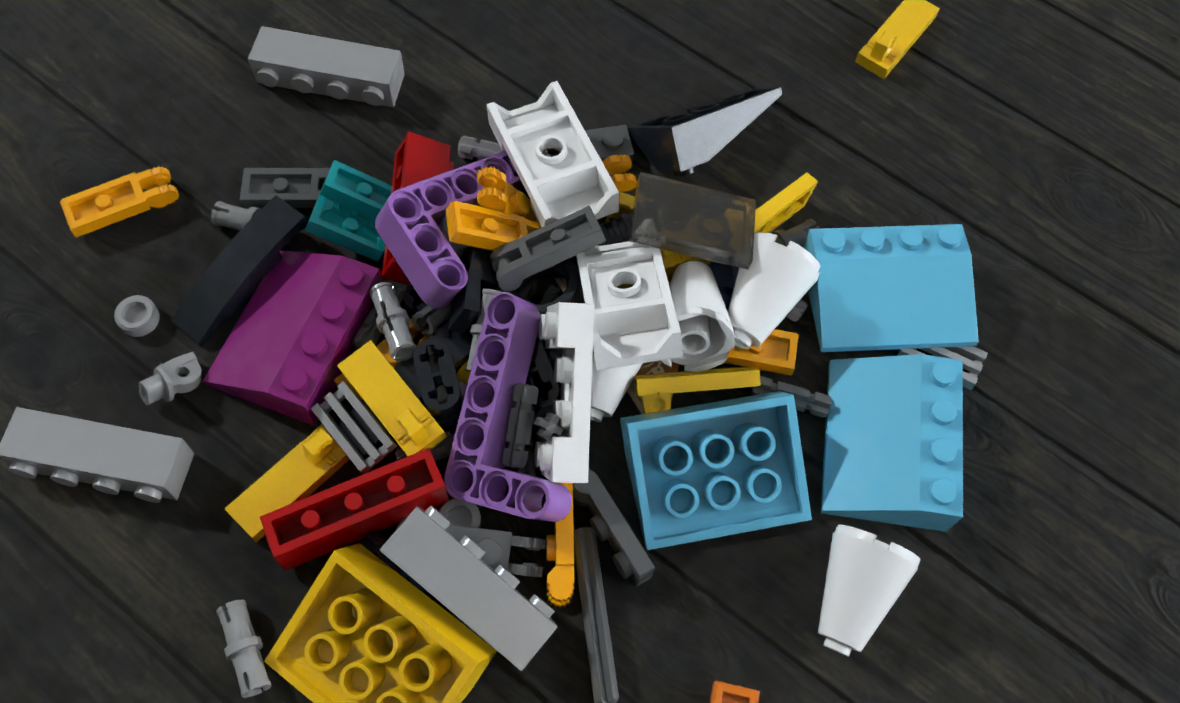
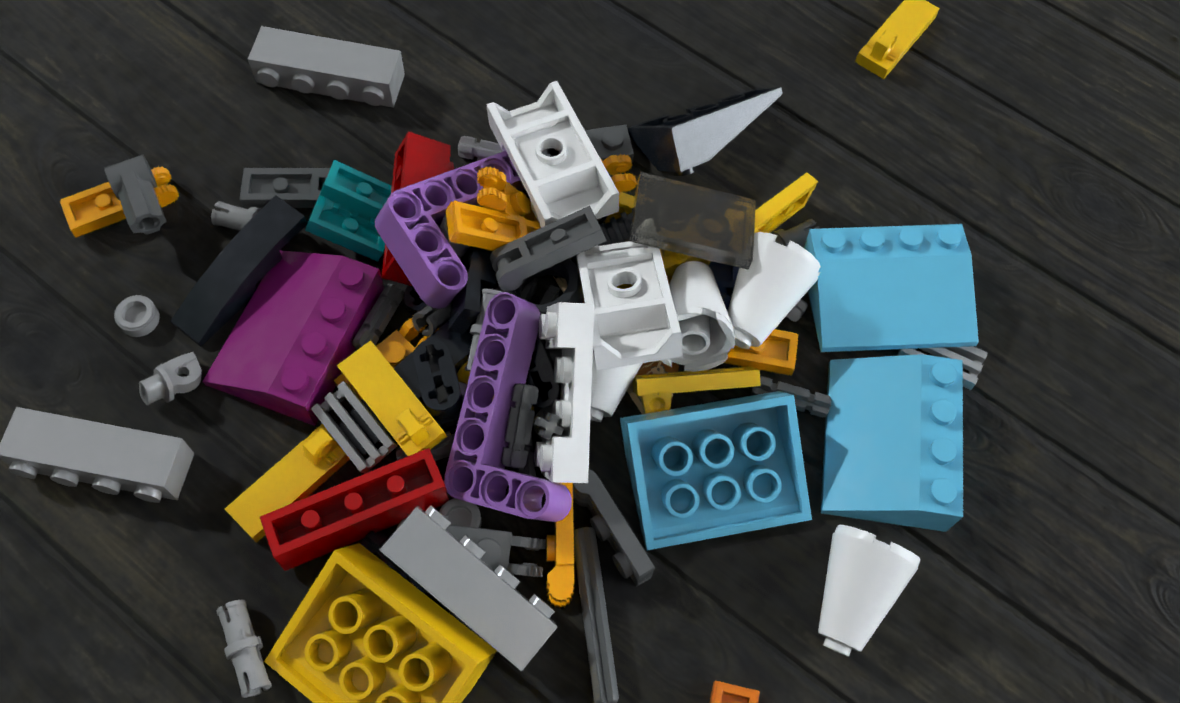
(134, 187): none -> dark grey piece
(392, 321): light grey pin -> none

